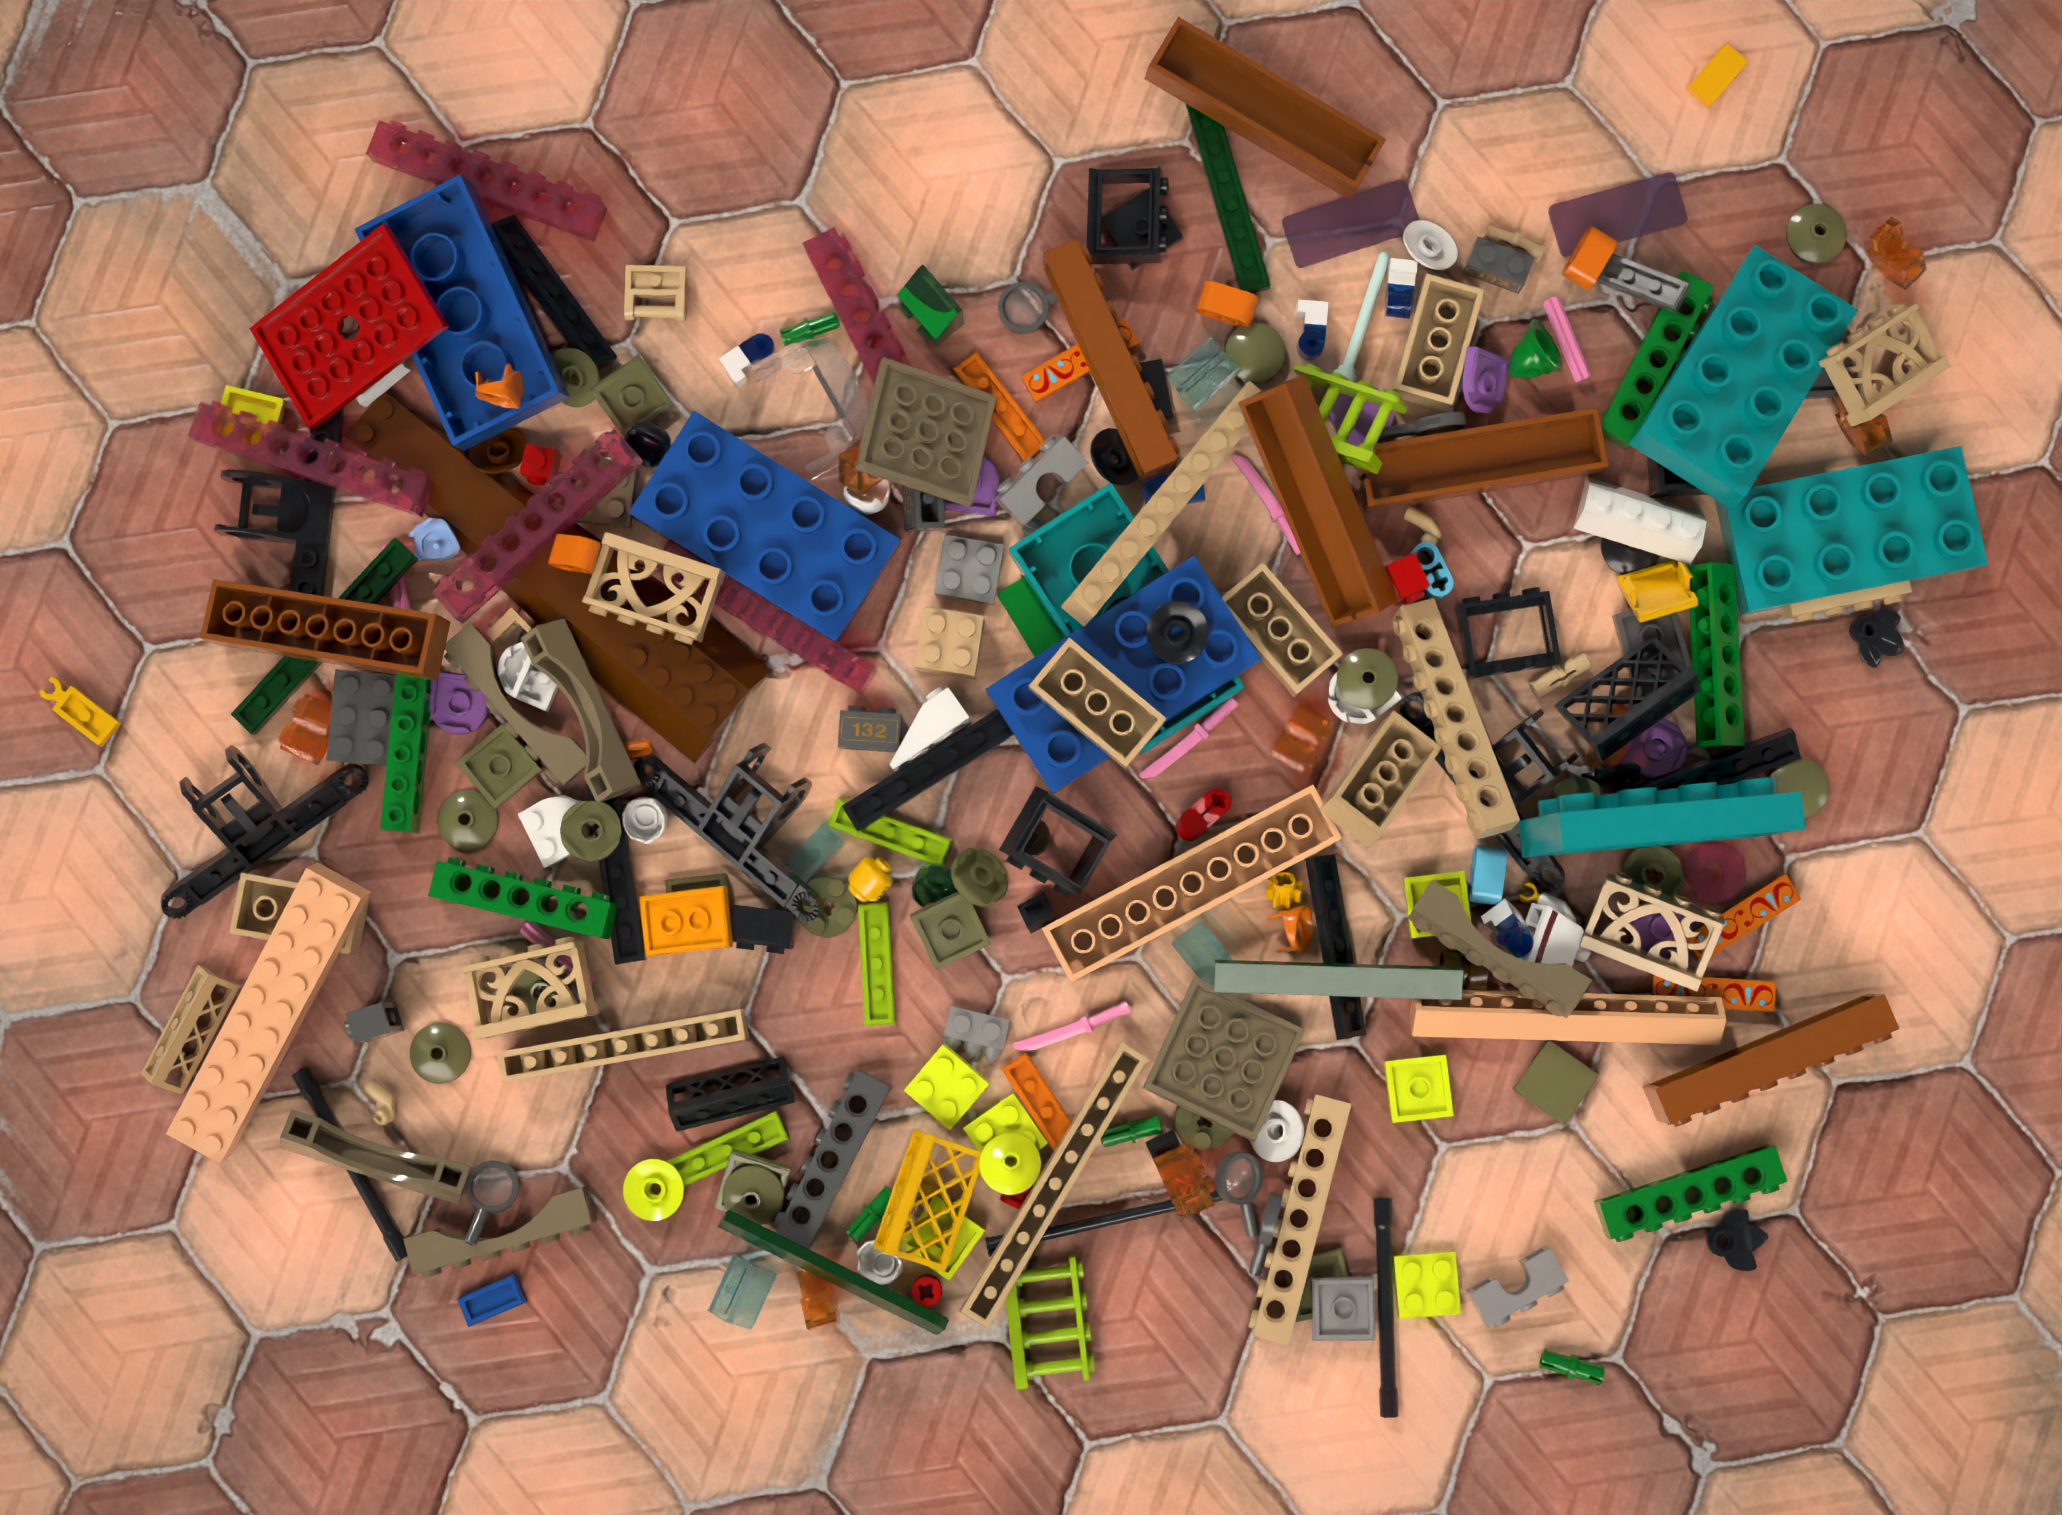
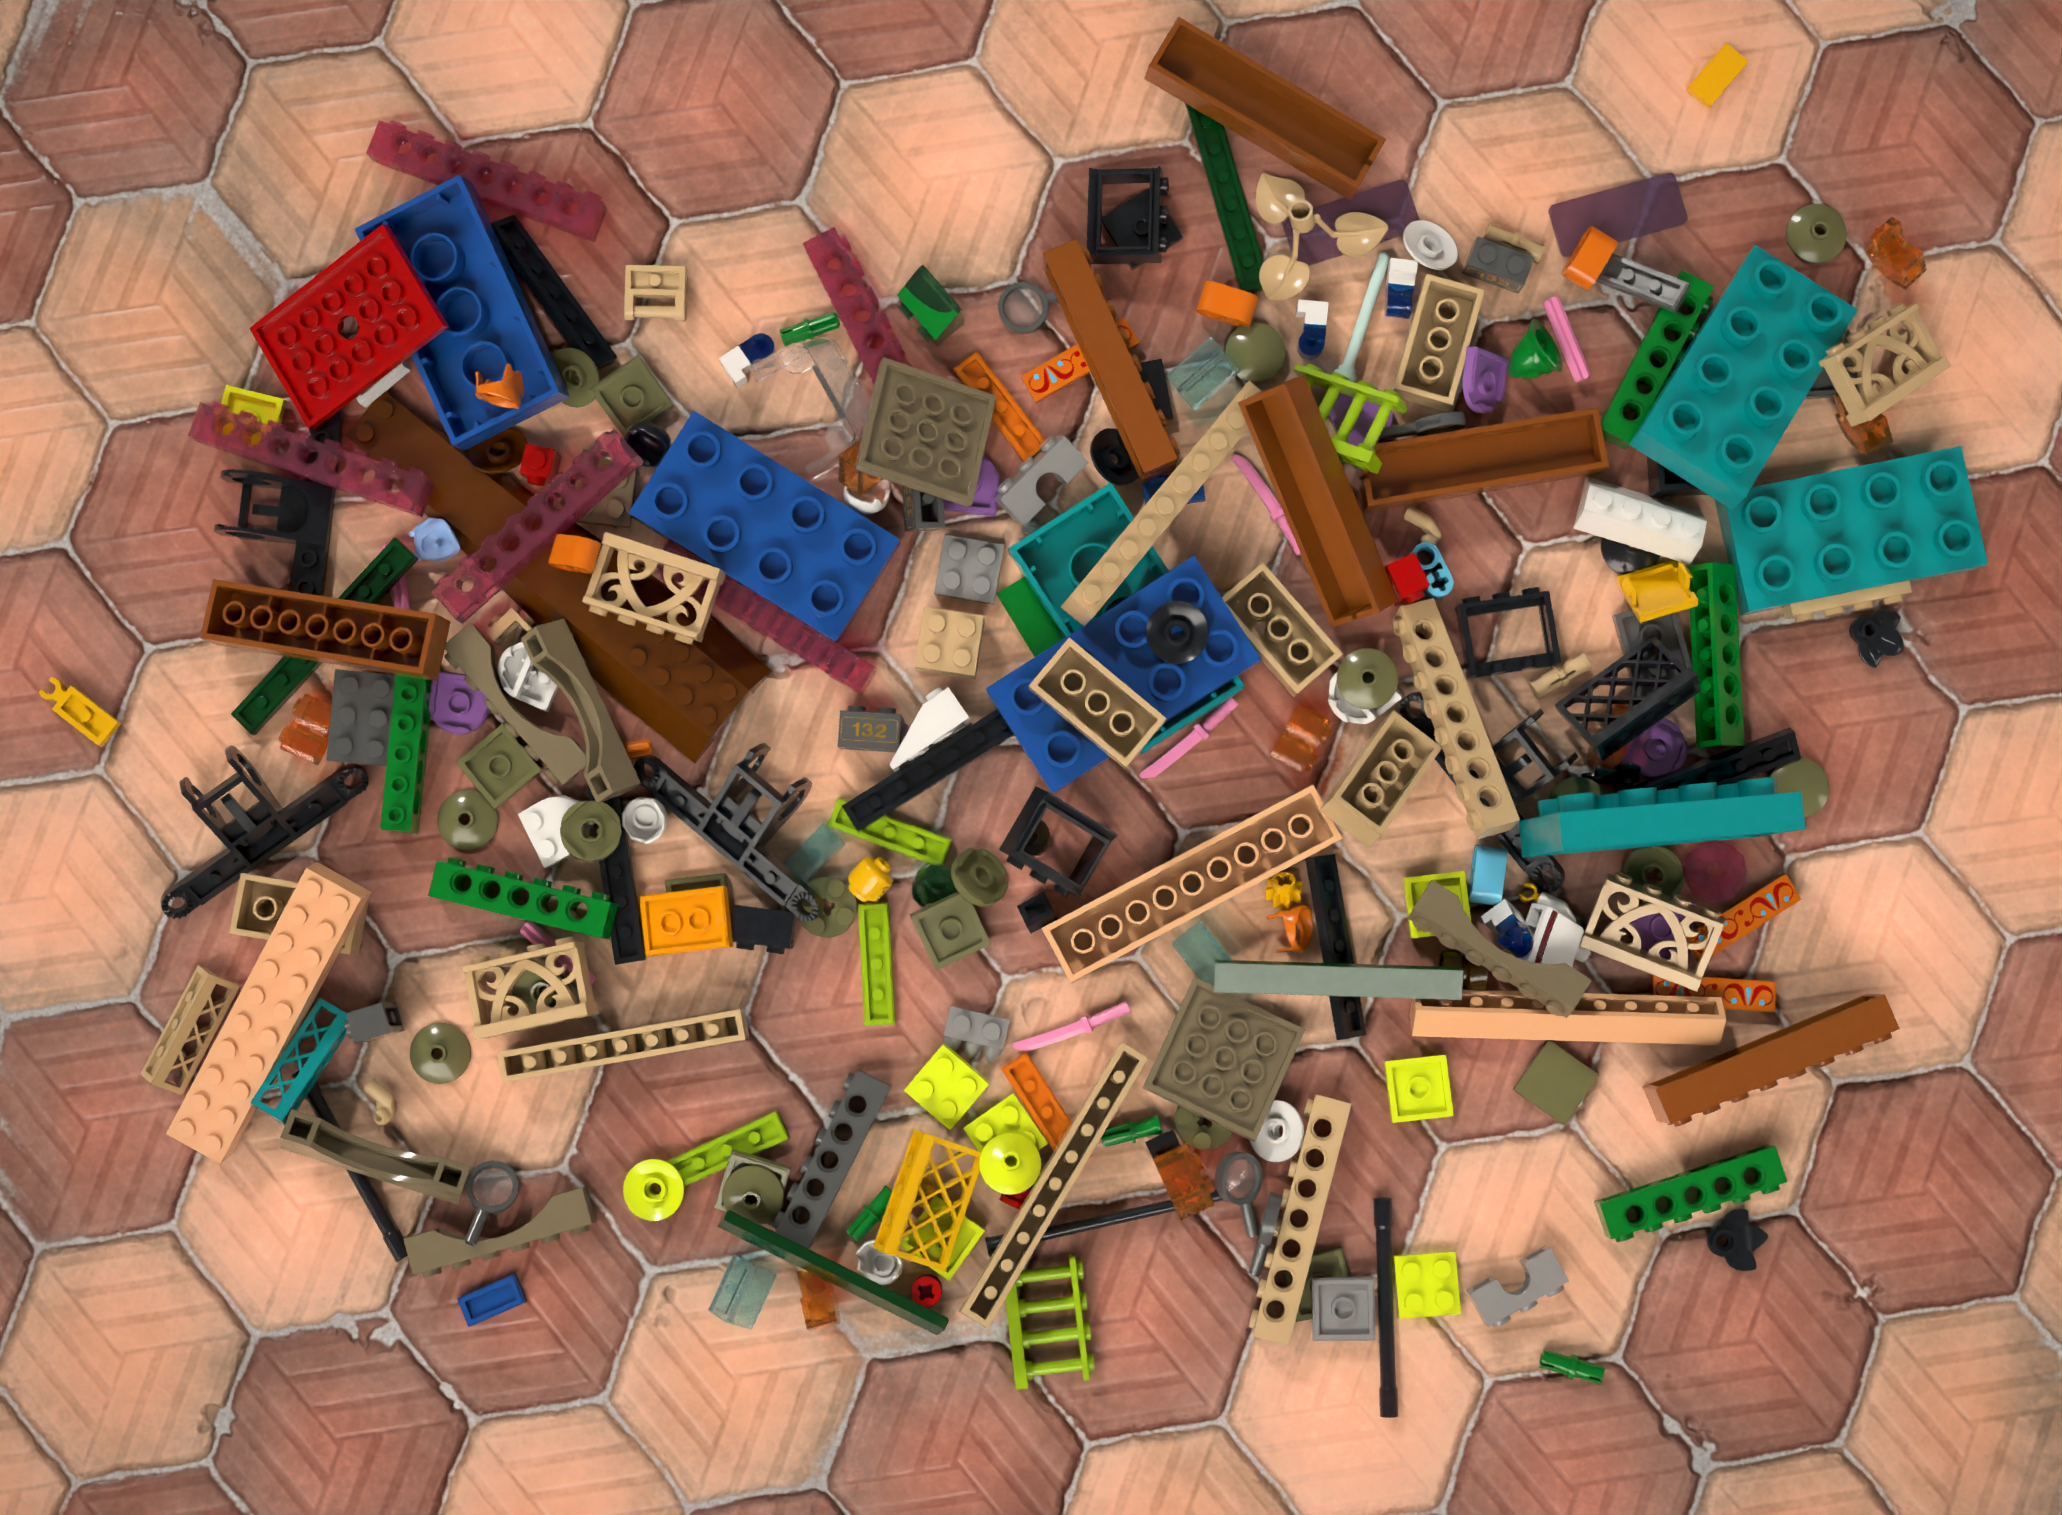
(313, 1067): none -> teal fence
(729, 1099): black fence -> none
(1213, 805): red piece -> none
(1283, 198): none -> tan plant

